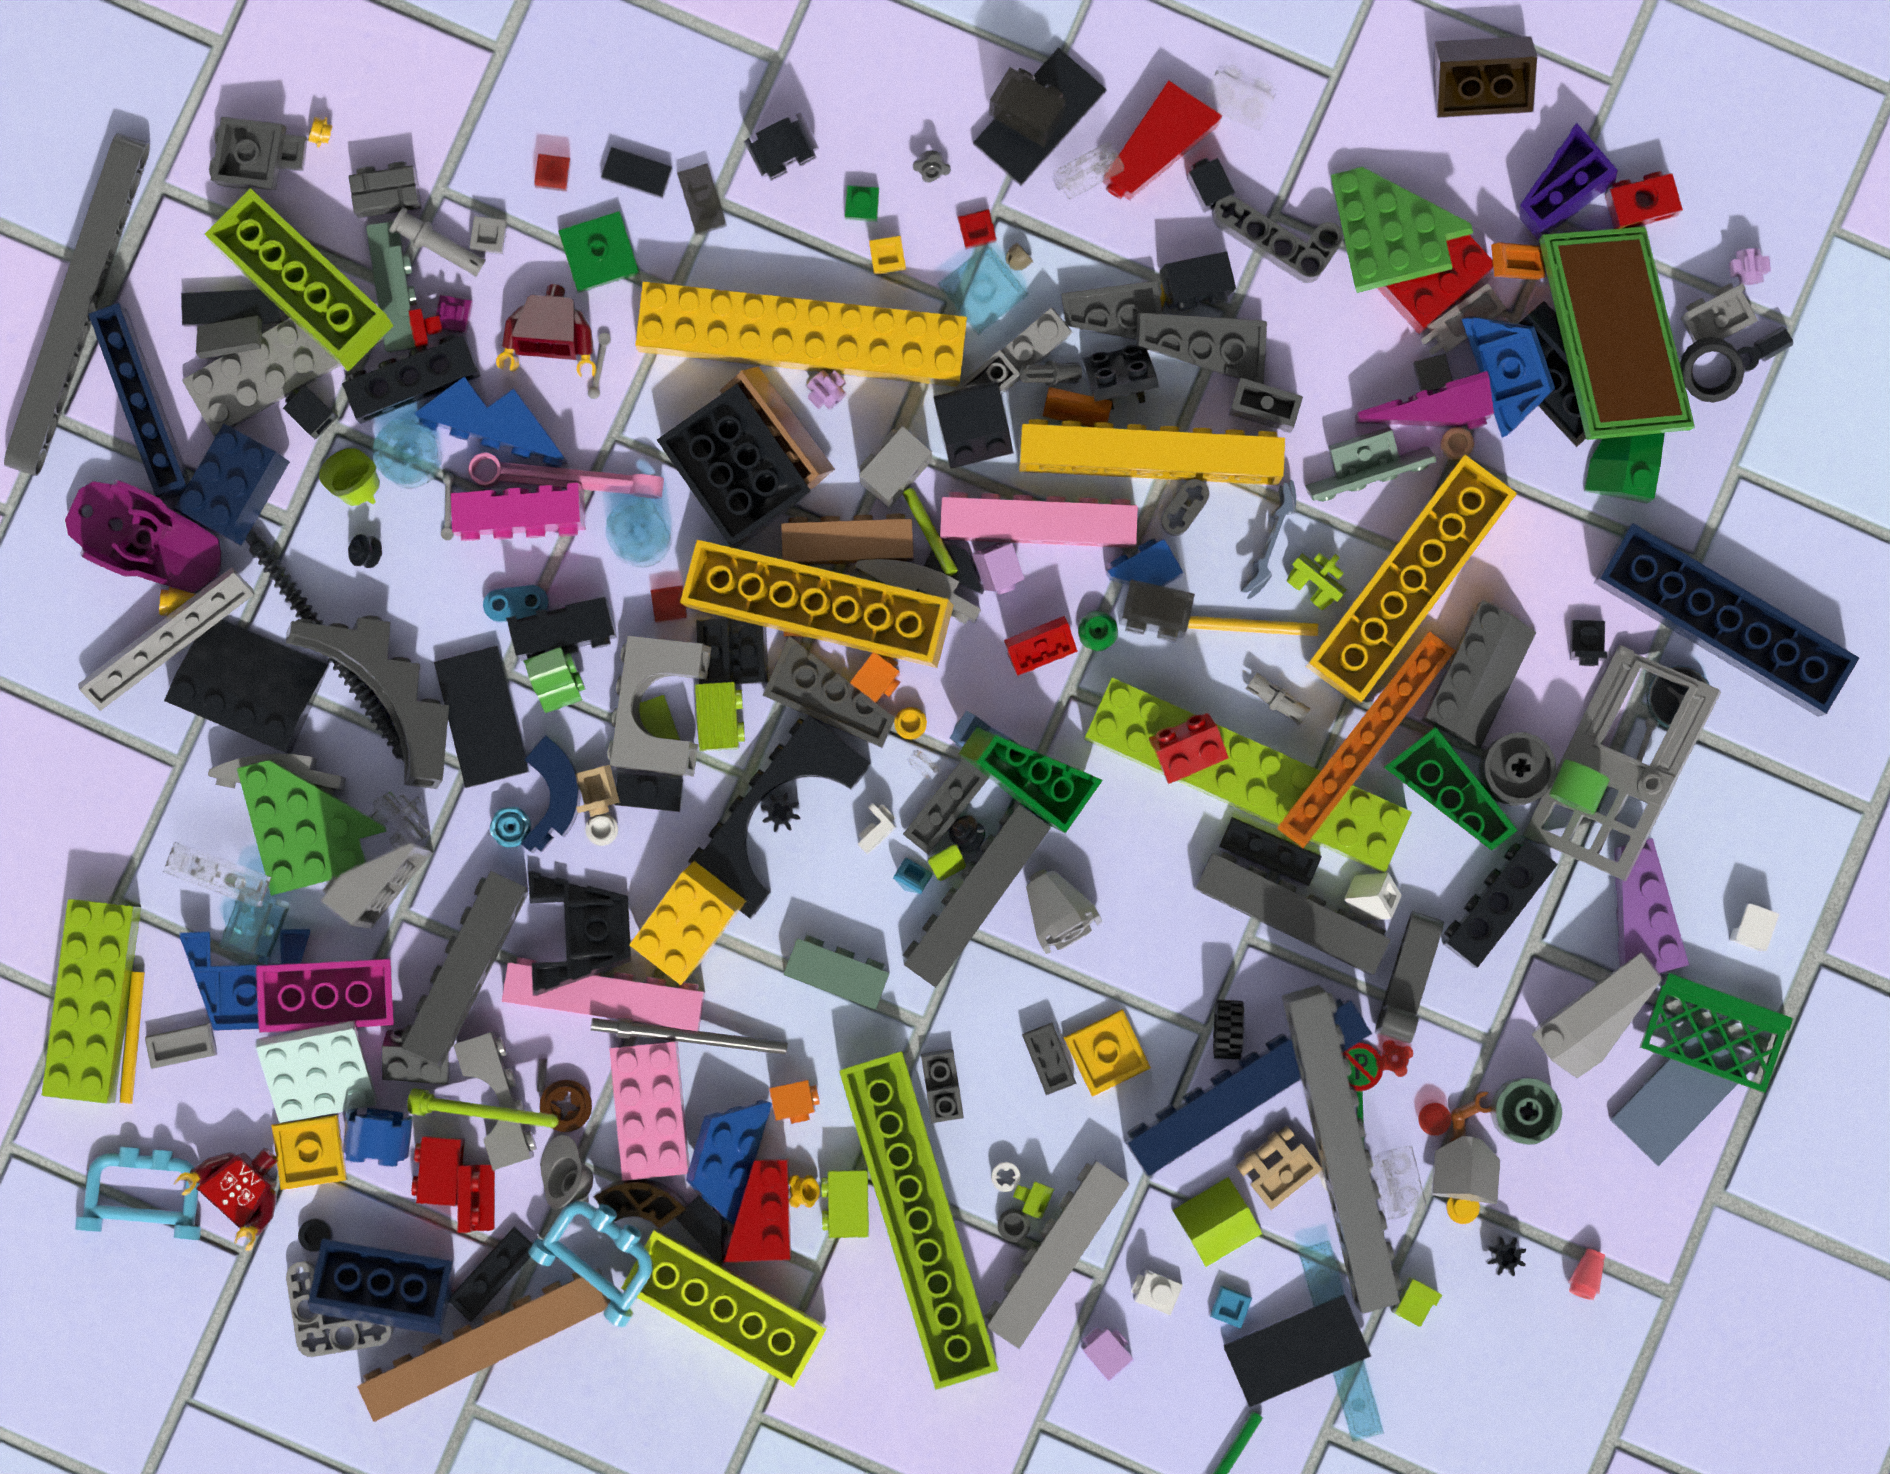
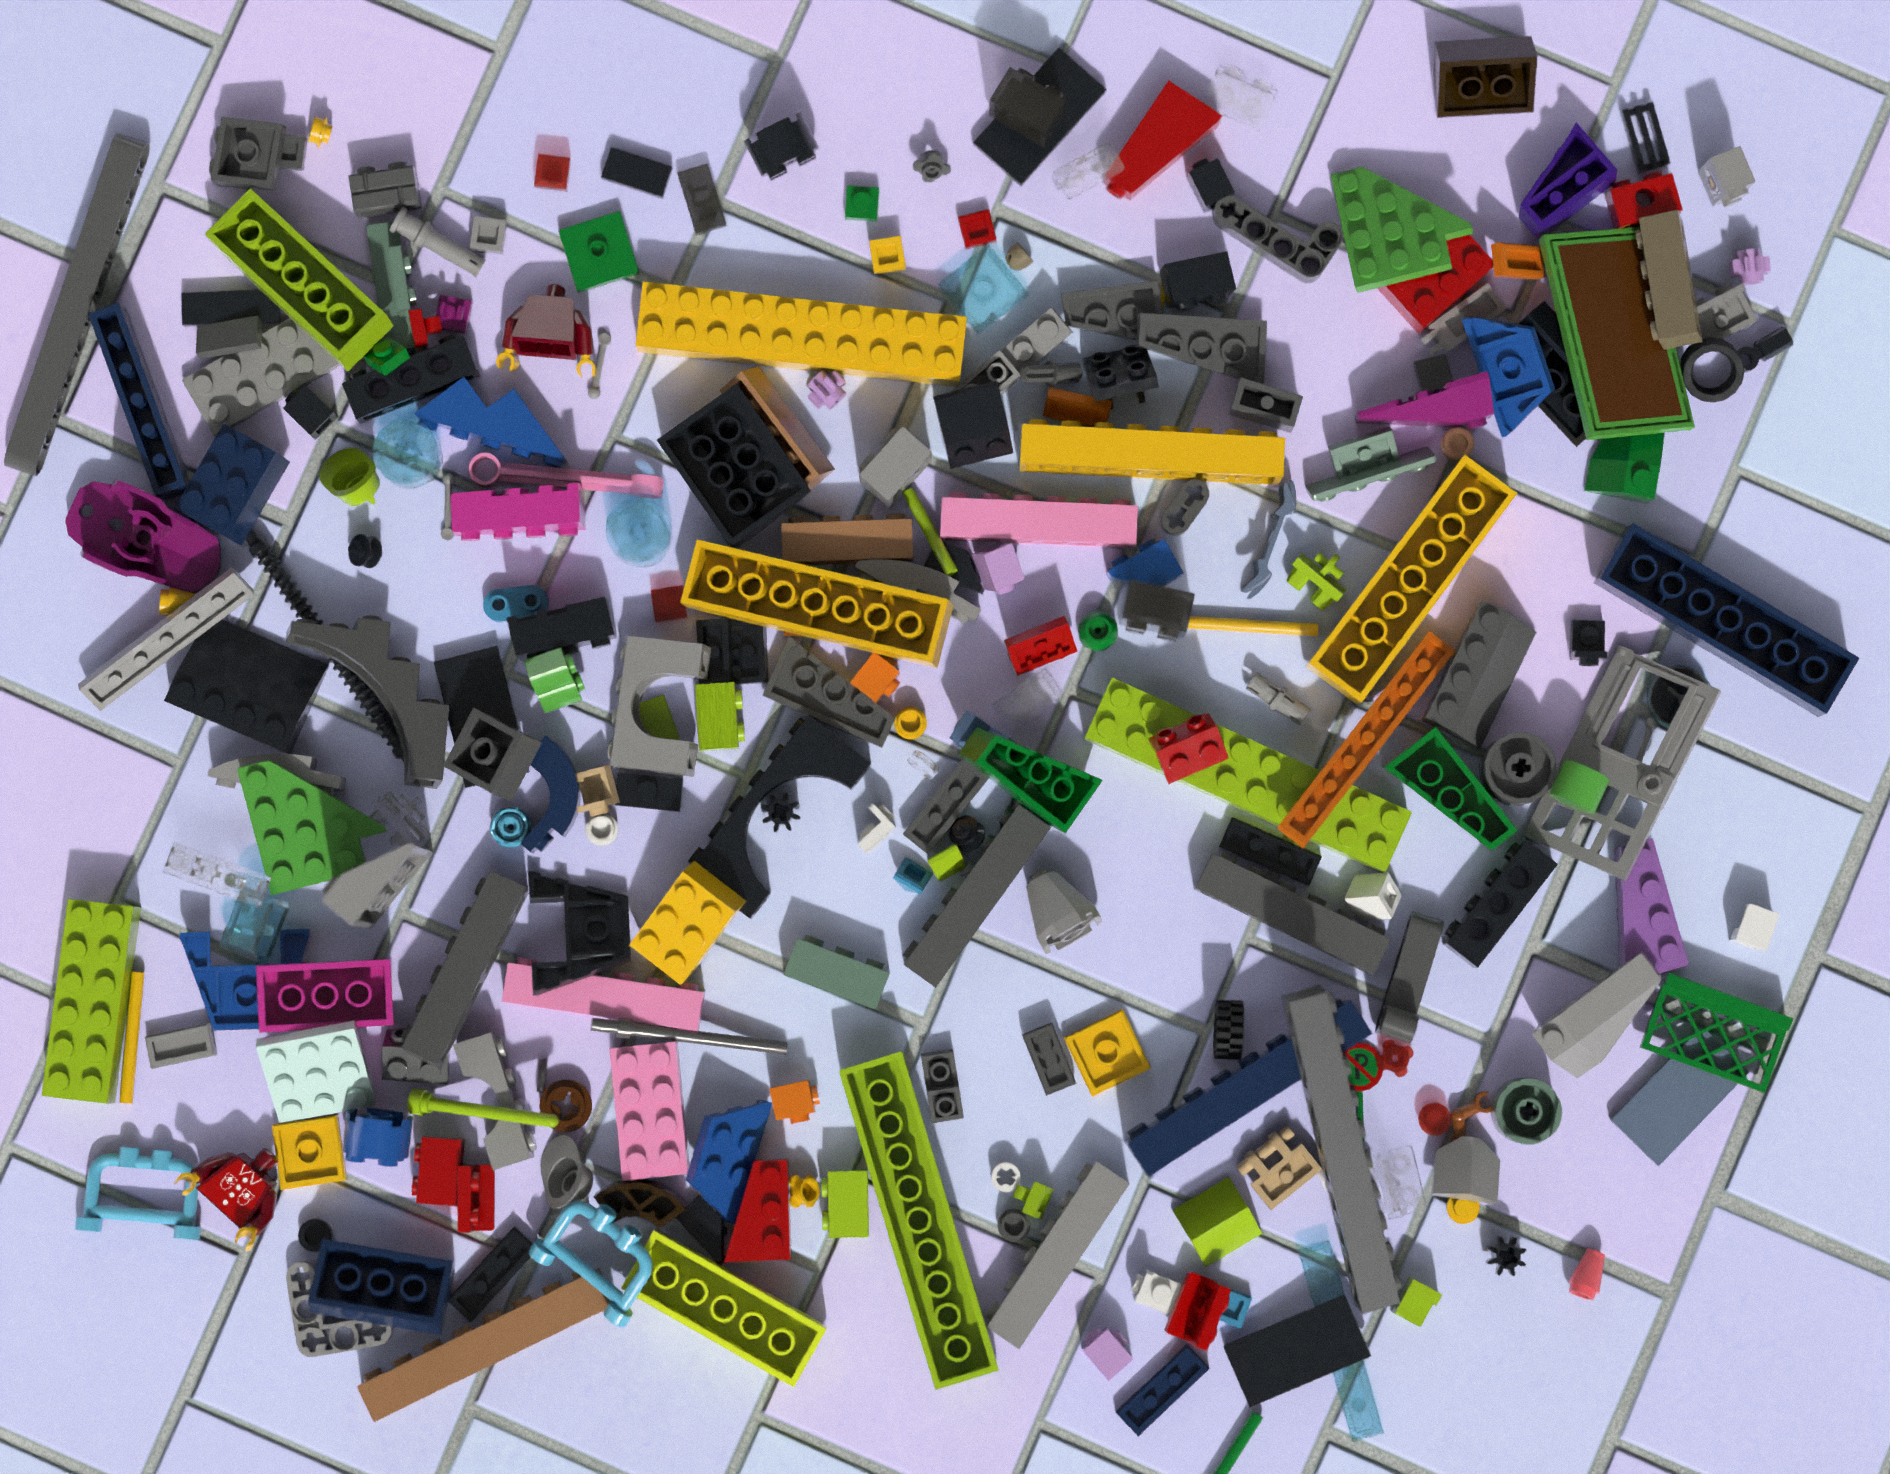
(386, 356): none -> green plate
(492, 754): none -> dark grey brick
(1028, 699): none -> clear brick
(1162, 1390): none -> dark blue tile
(1198, 1310): none -> red bracket
(1657, 134): none -> black tile
(1669, 280): none -> dark tan brick
(1727, 177): none -> light grey brick

